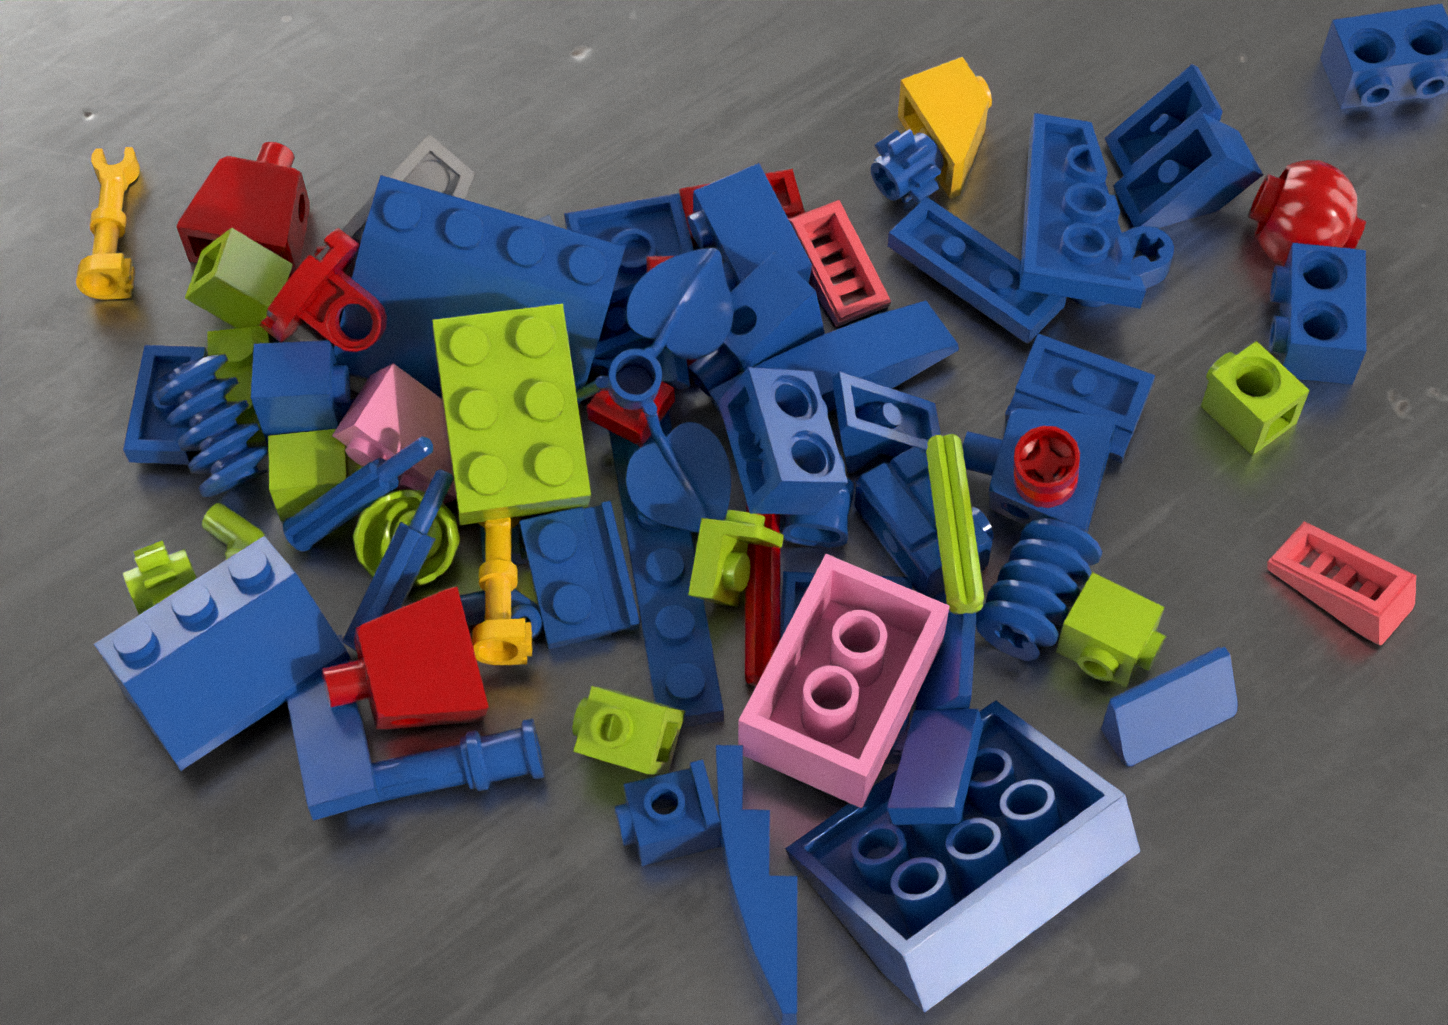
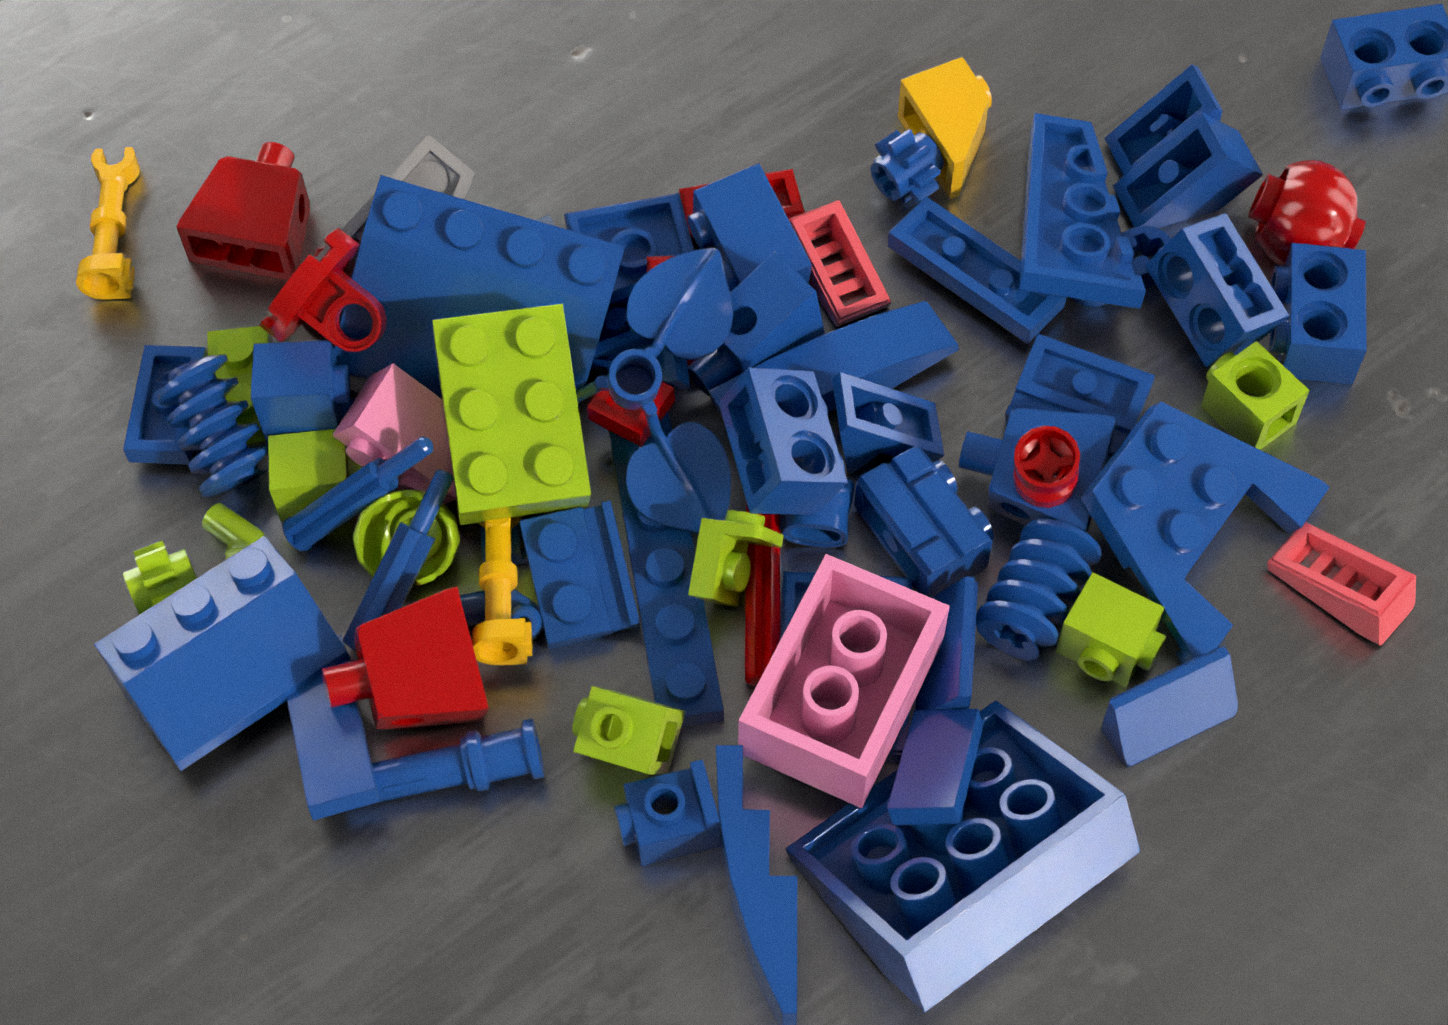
(237, 279): lime brick -> none
(955, 524): lime axle -> none
(1169, 498): none -> blue wing
(1216, 289): none -> blue brick

